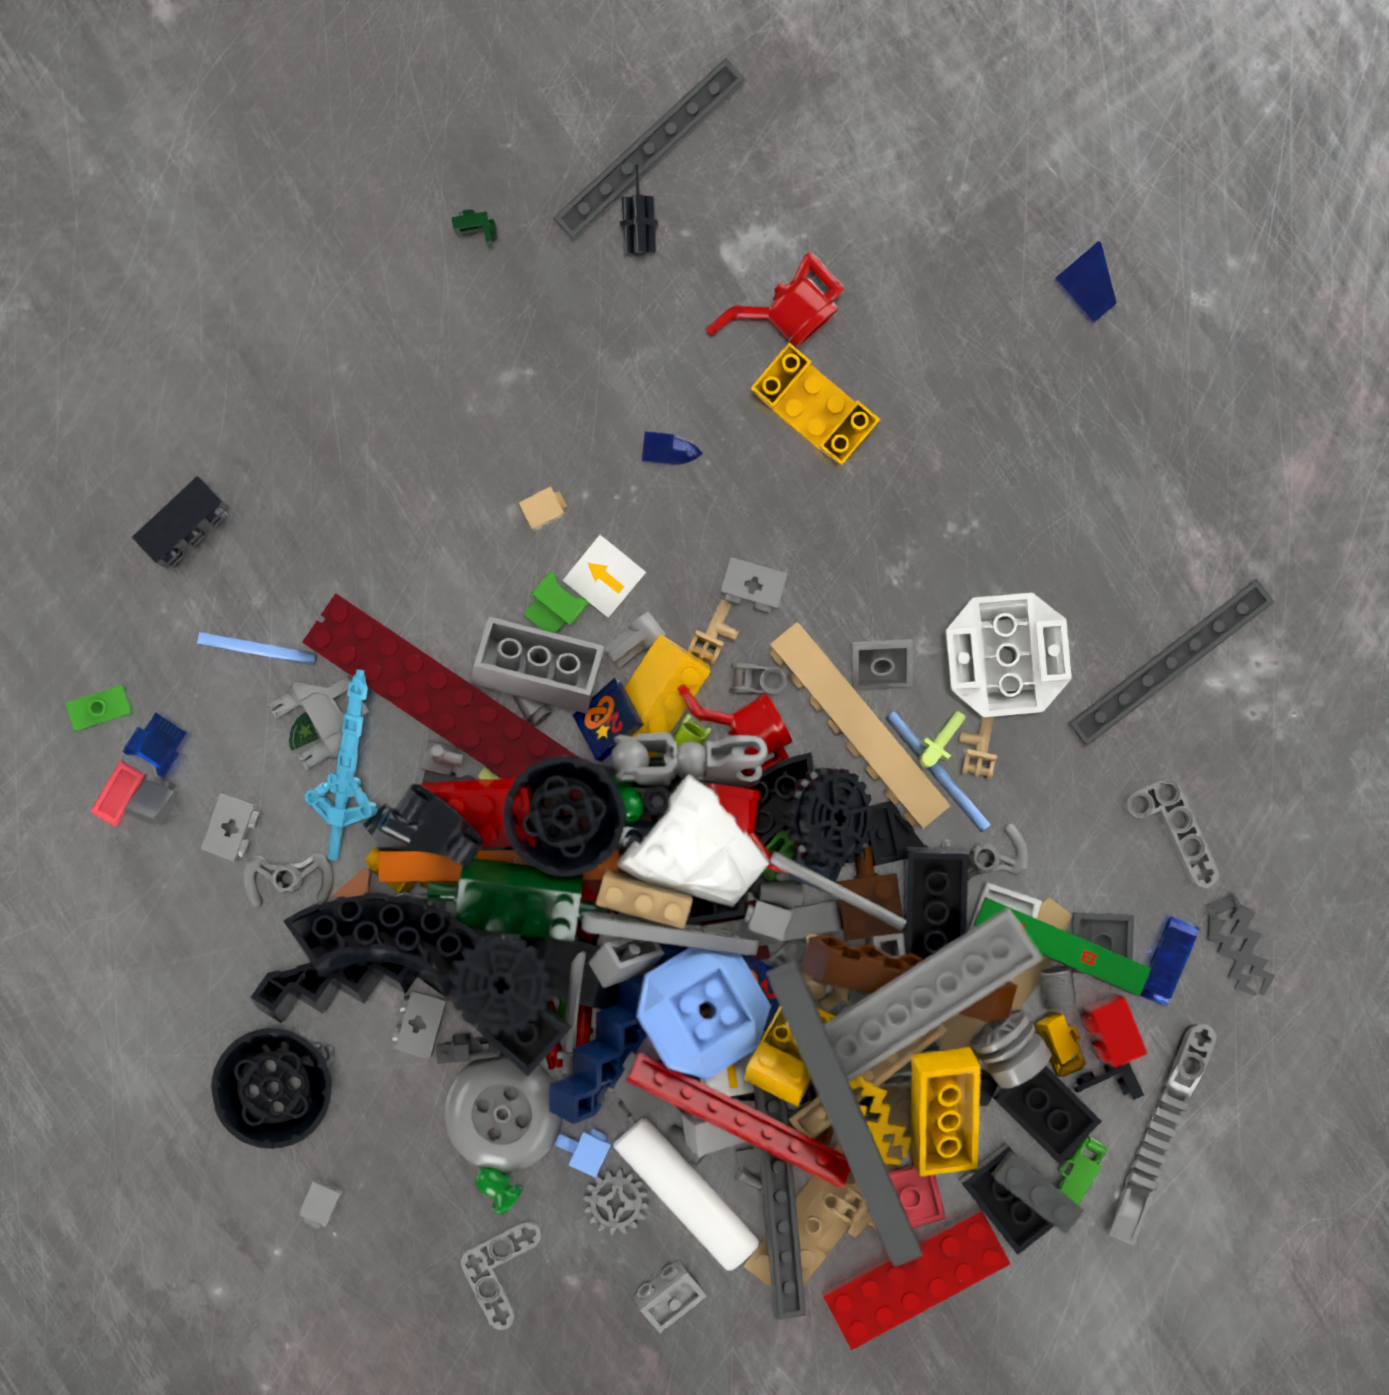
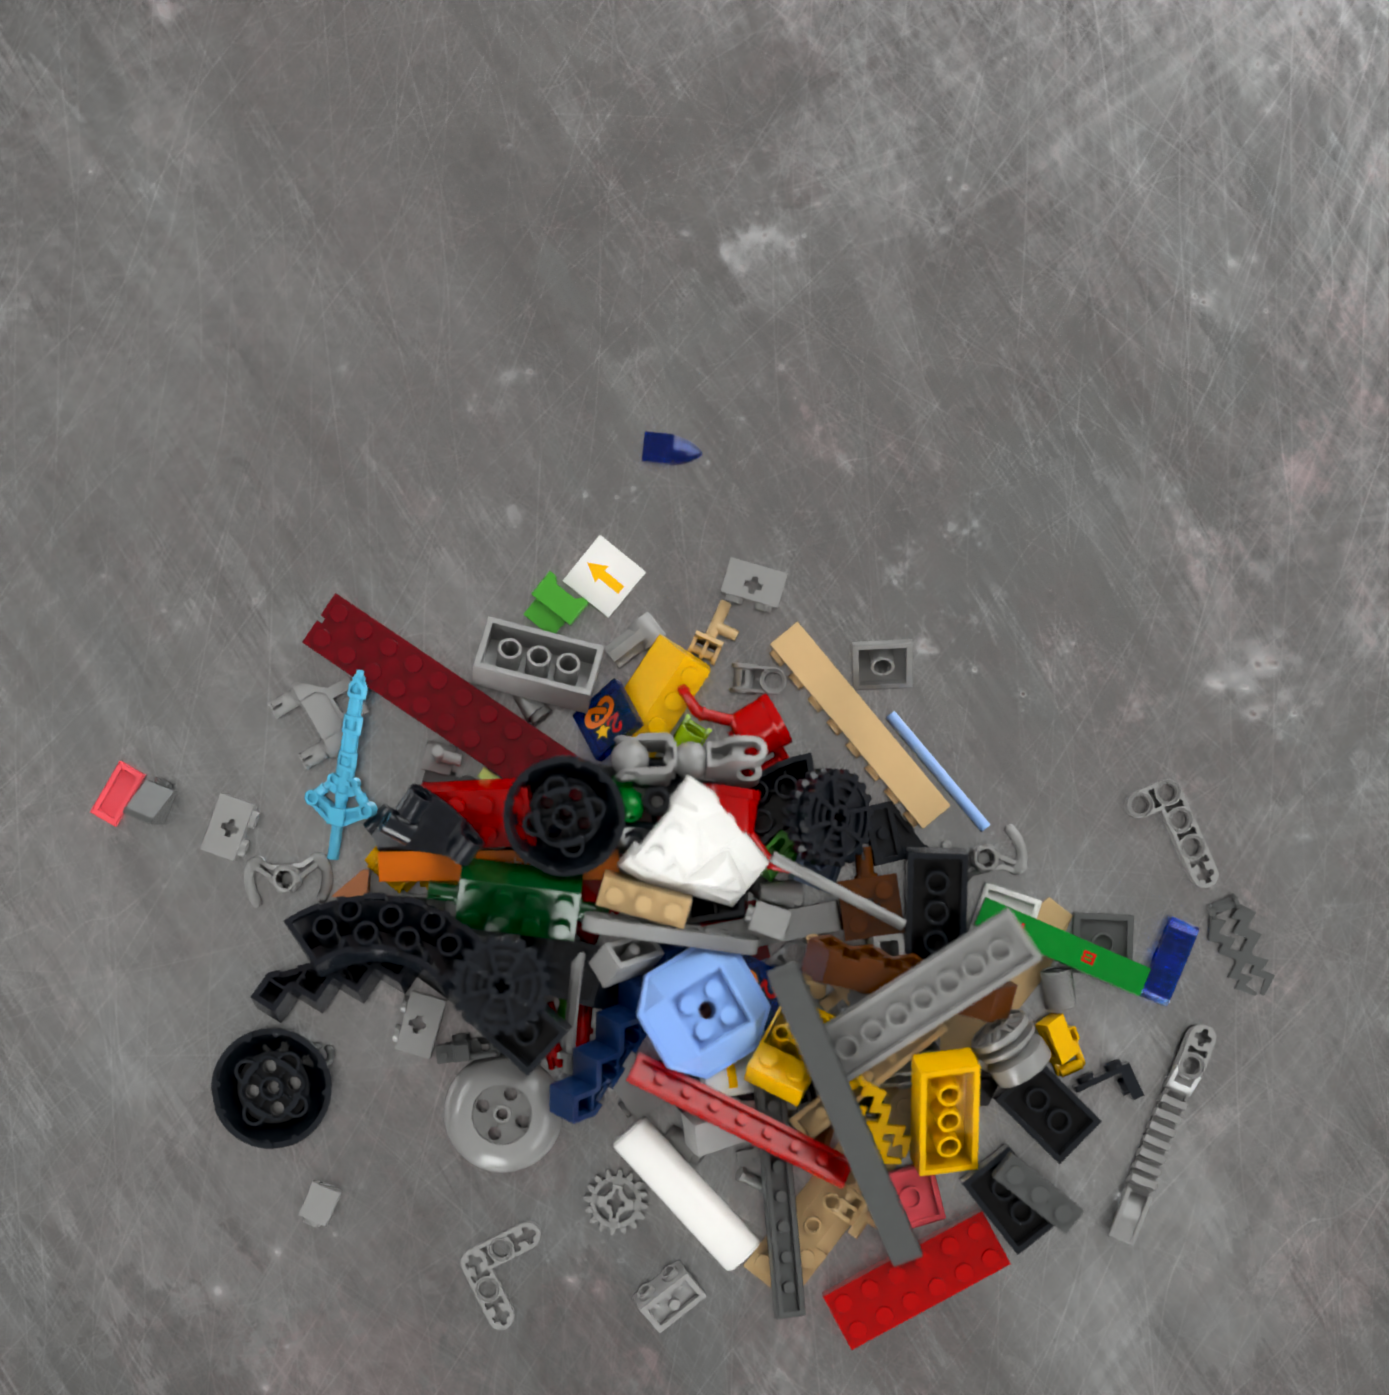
(98, 708): bright green plate -> none
(158, 744): clear blue piece -> none
(181, 523): black brick -> none
(257, 648): light blue bar -> none
(302, 732): clear green tile -> none
(470, 221): dark green bracket -> none
(498, 1187): green animal -> none
(543, 508): tan brick -> none
(587, 1152): light blue brick -> none
(638, 222): black piece -> none
(649, 149): dark grey tile -> none
(797, 306): red piece -> none
(814, 405): yellow slope -> none
(934, 750): yellowish green arm -> none
(979, 756): tan arm -> none
(1040, 649): white piece -> none
(1082, 1171): bright green piece -> none
(1089, 283): clear blue wing -> none
(1114, 1030): red brick -> none
(1170, 662): dark grey tile -> none

